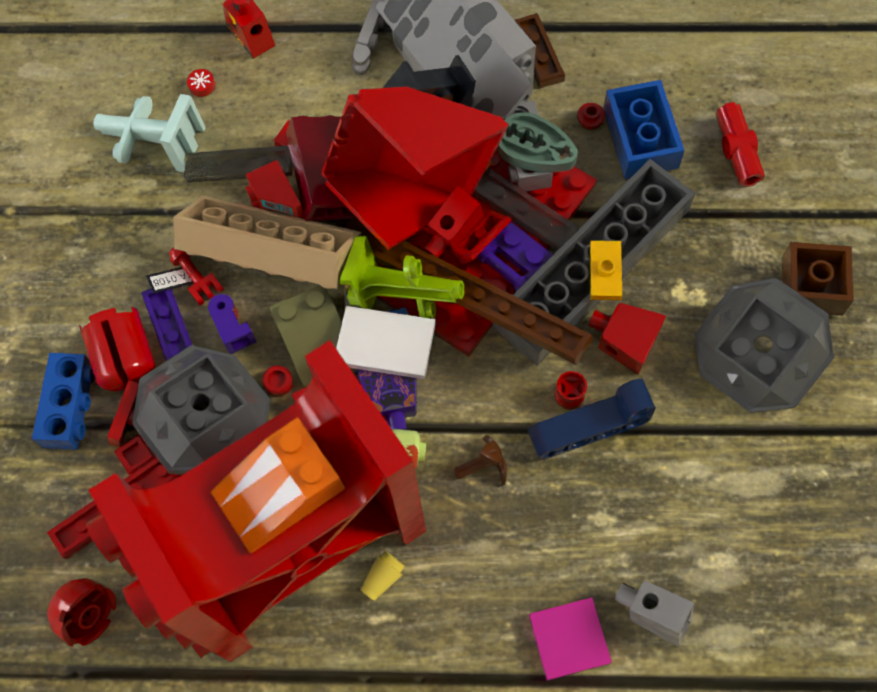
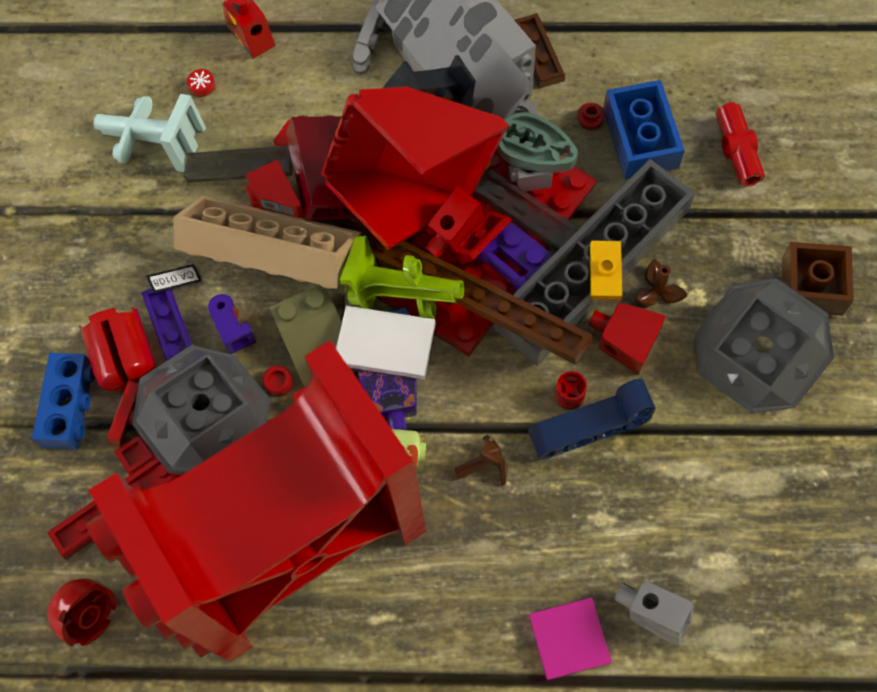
(201, 283): red hinge -> none
(276, 486): orange slope -> none
(382, 575): light yellow cone -> none
(657, 277): none -> reddish brown plant

